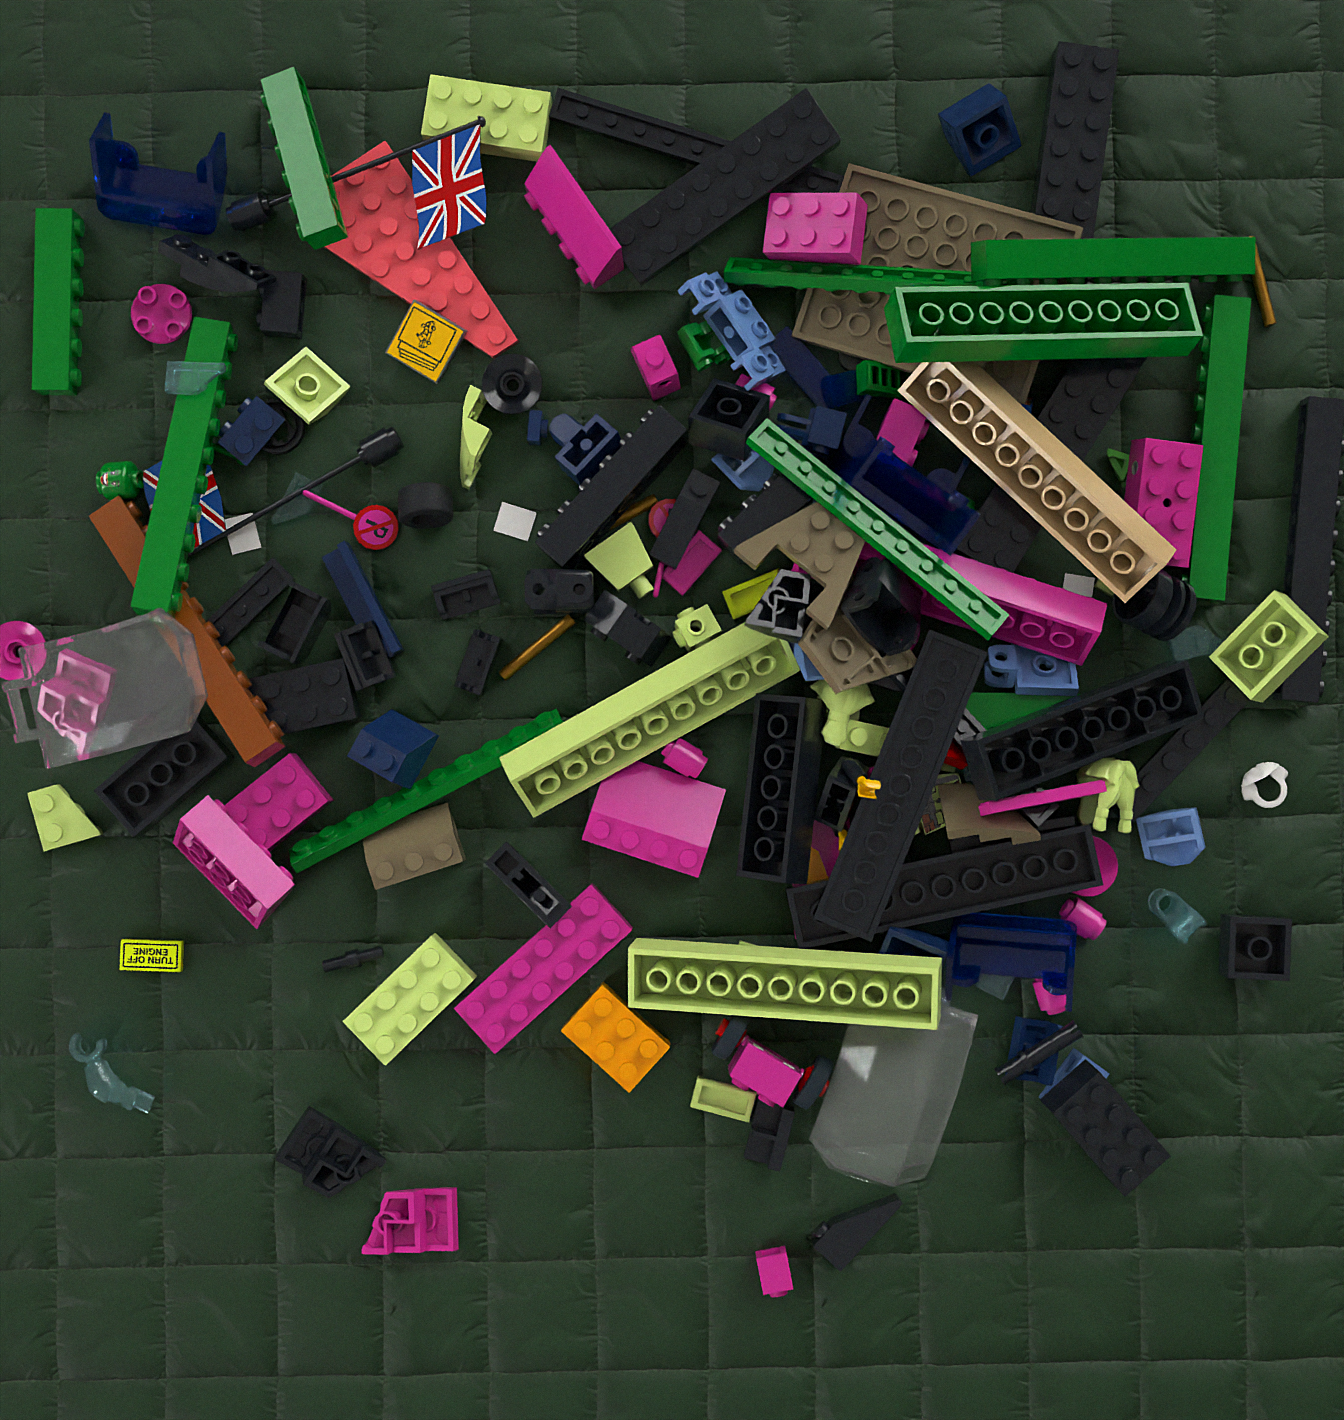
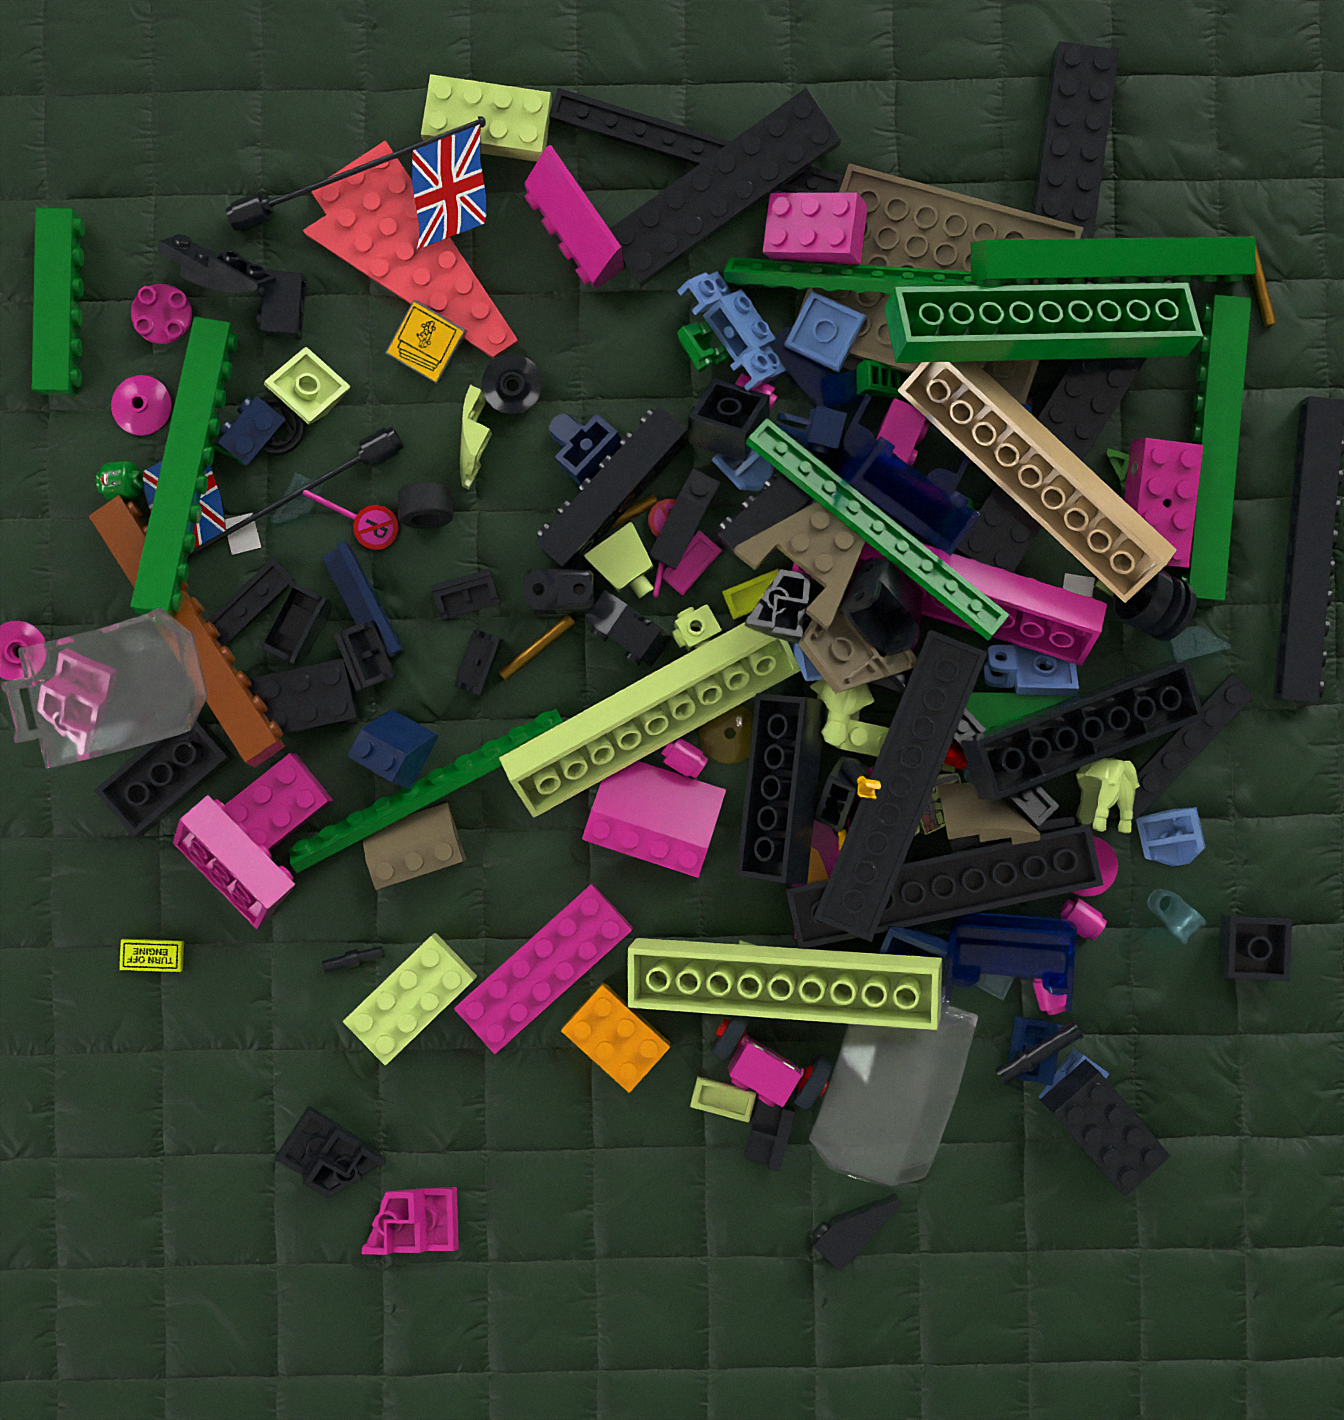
(59, 818): yellowish green wing -> none
(102, 1081): clear light blue piece -> none
(153, 413): none -> dark pink dish
(156, 194): clear blue windscreen -> none
(191, 377): clear light blue tile -> none
(303, 159): brick -> none
(515, 521): white sticker -> none
(528, 884): black slope -> none
(537, 428): dark blue plate -> none
(656, 367): dark pink torso -> none
(724, 749): none -> clear yellow dish
(774, 1271): dark pink brick -> none
(825, 331): none -> medium blue tile
(980, 128): dark blue slope -> none
(1042, 797): dark pink tile -> none
(1259, 772): white piece -> none
(1268, 646): yellowish green brick -> none

